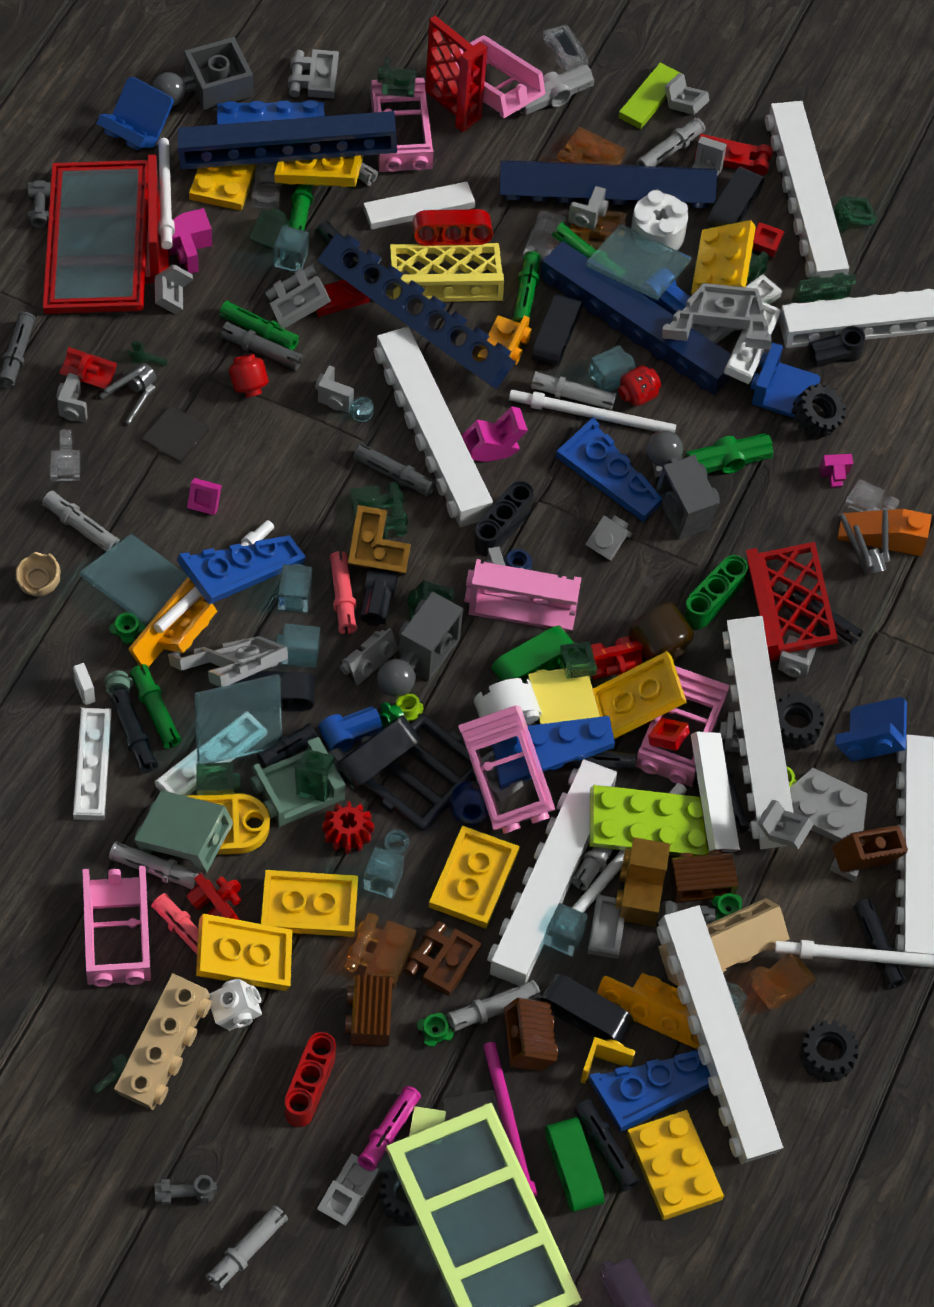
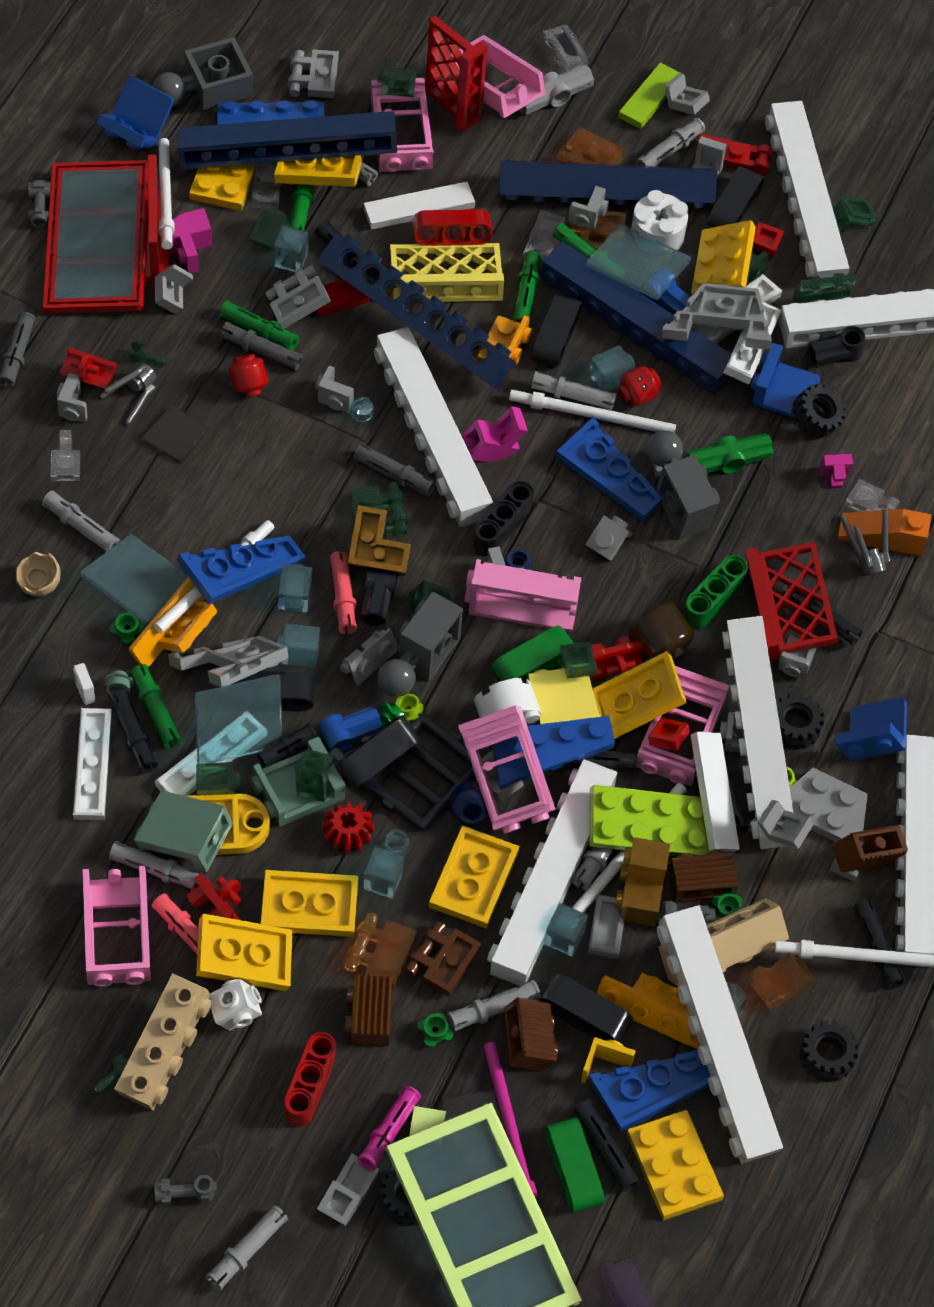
(204, 496): dark pink tile -> none

